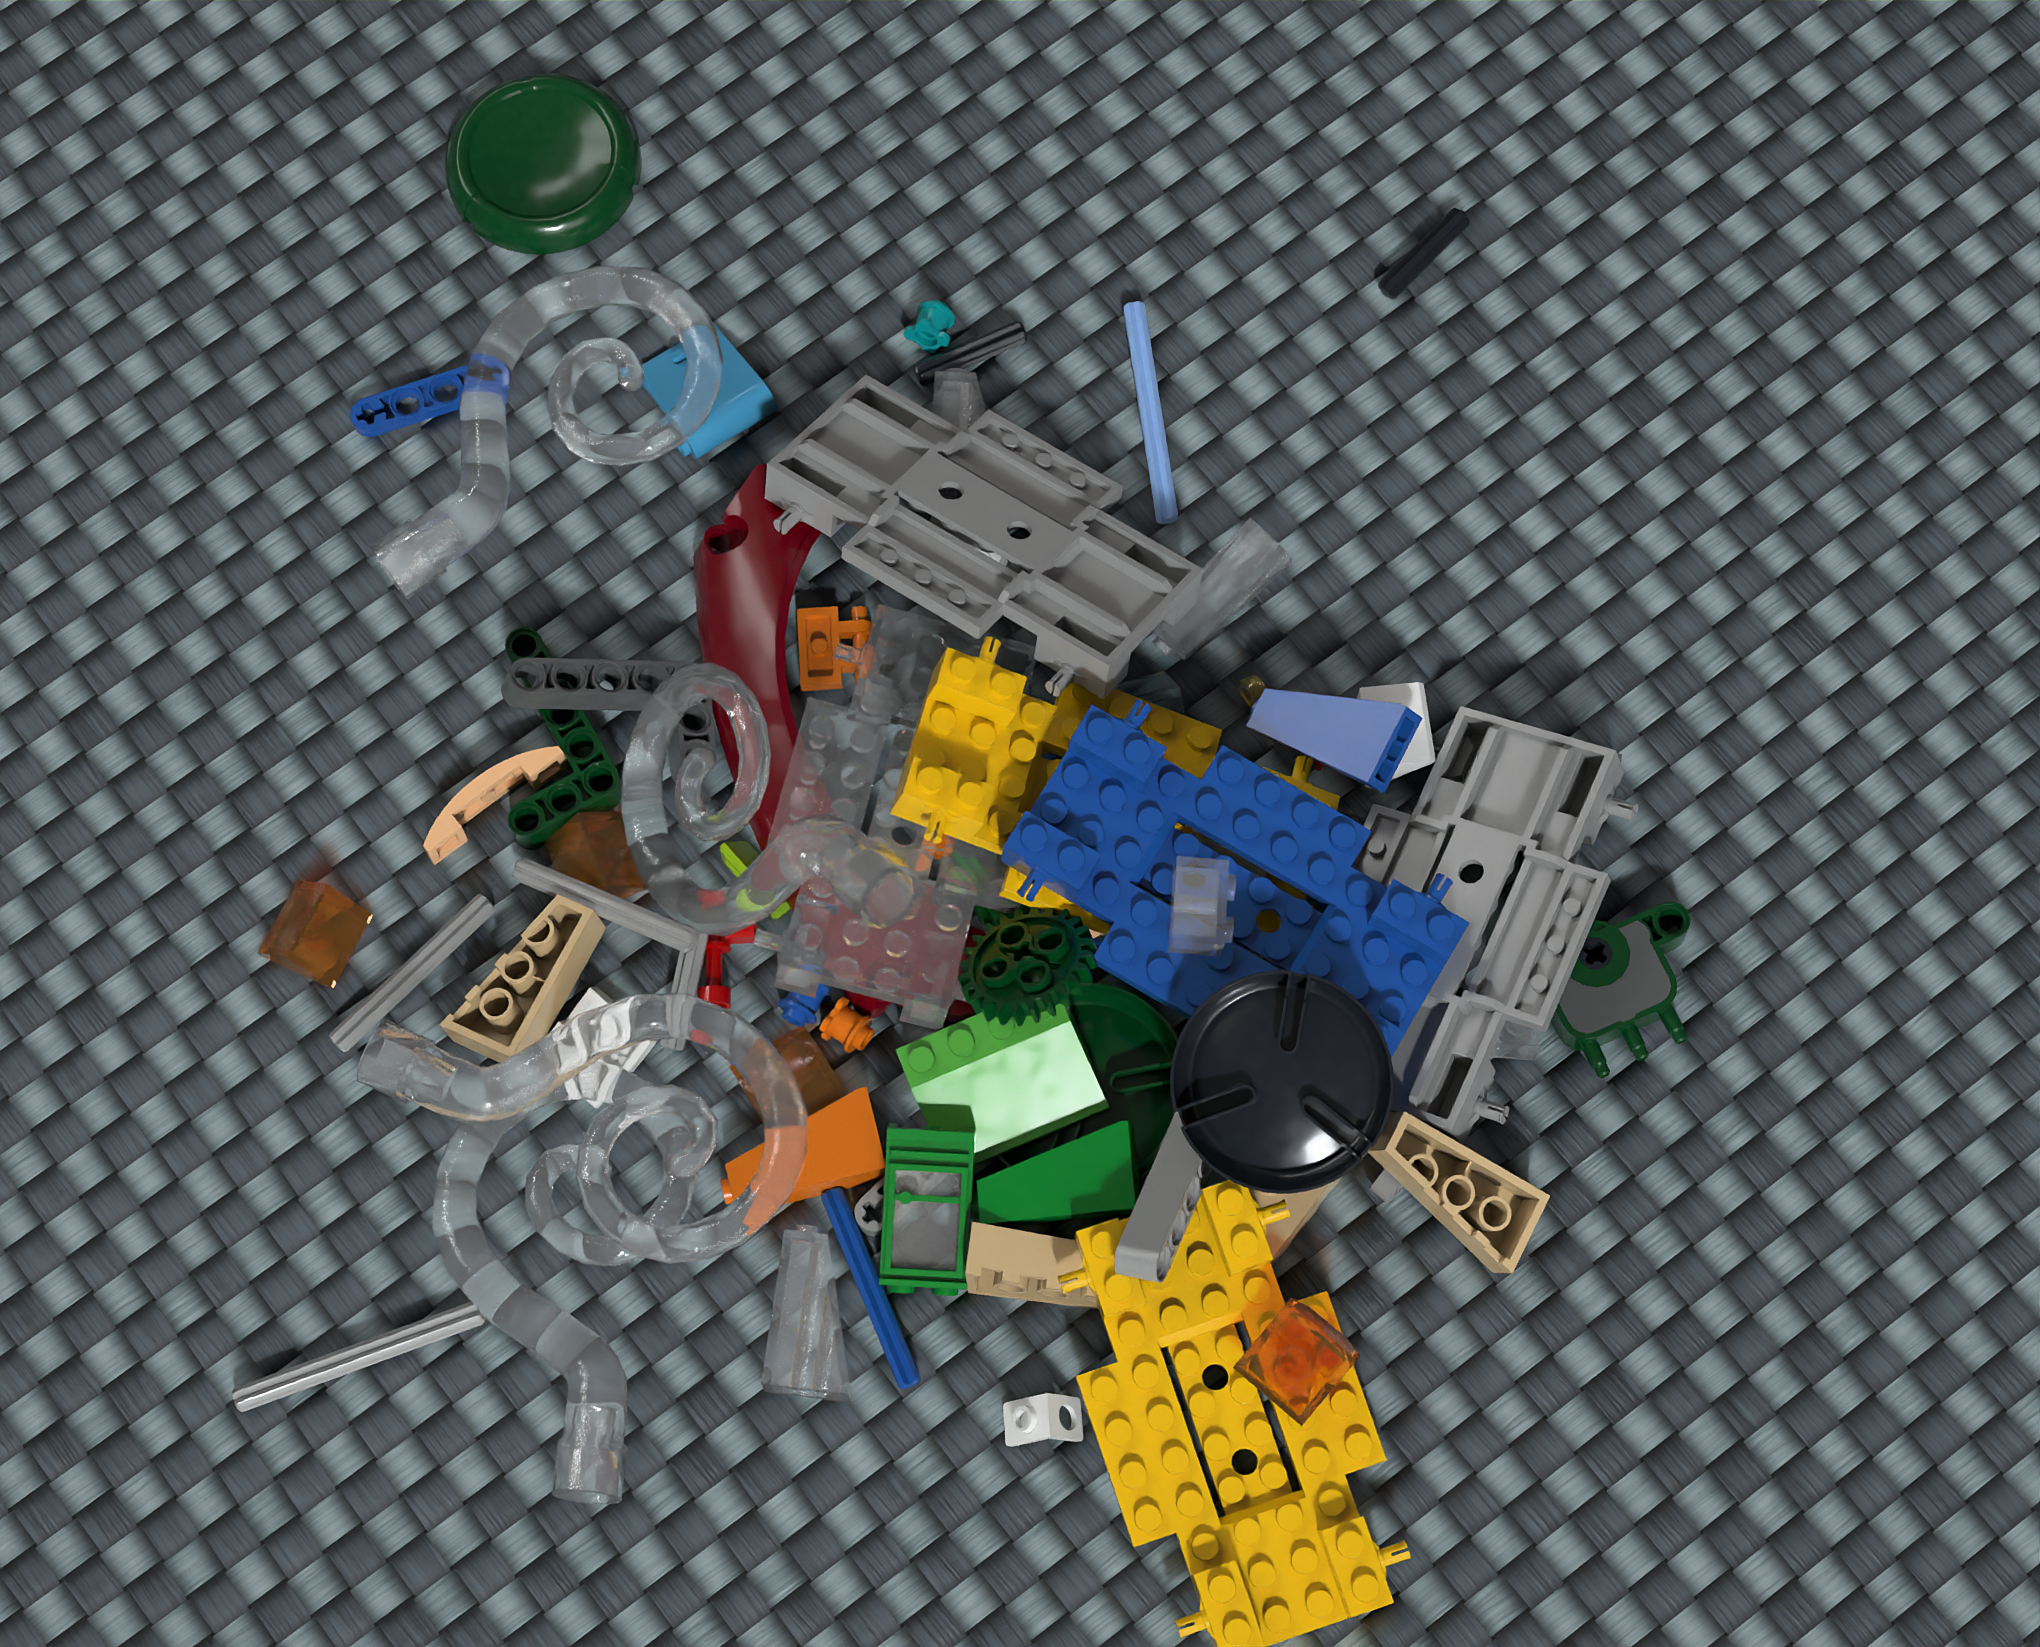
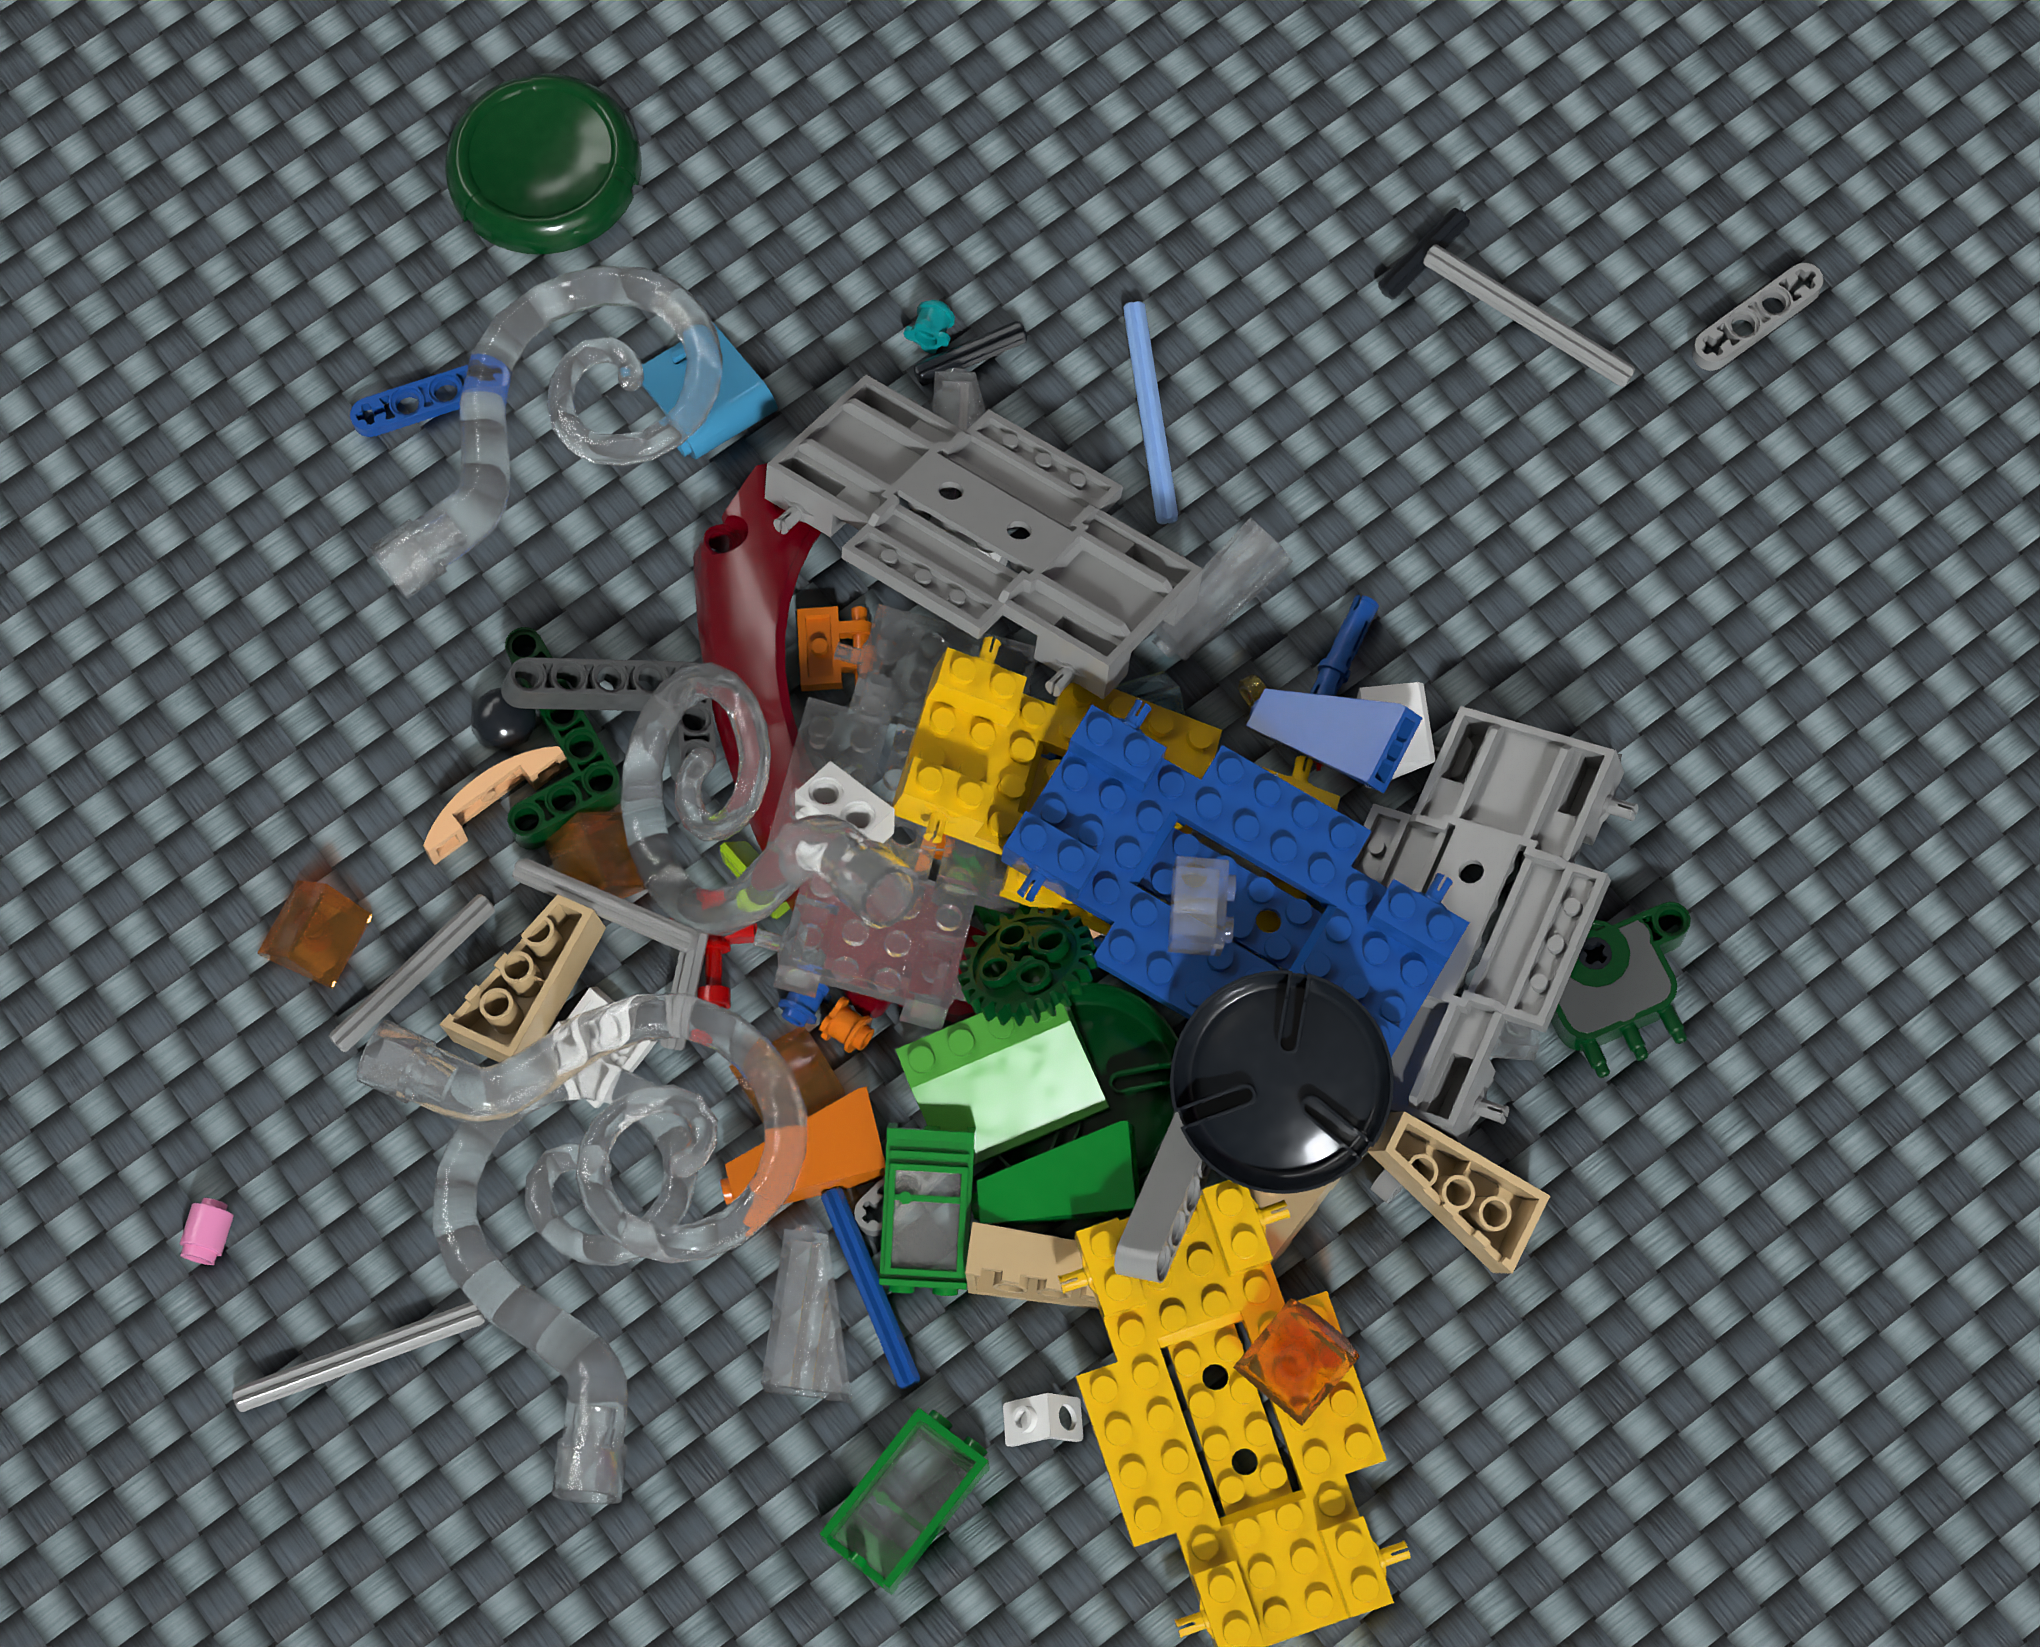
(206, 1231): none -> bright pink brick
(500, 724): none -> black hair
(848, 800): none -> white brick
(906, 1499): none -> door
(1335, 667): none -> blue pin
(1529, 315): none -> light grey axle
(1757, 316): none -> light grey beam

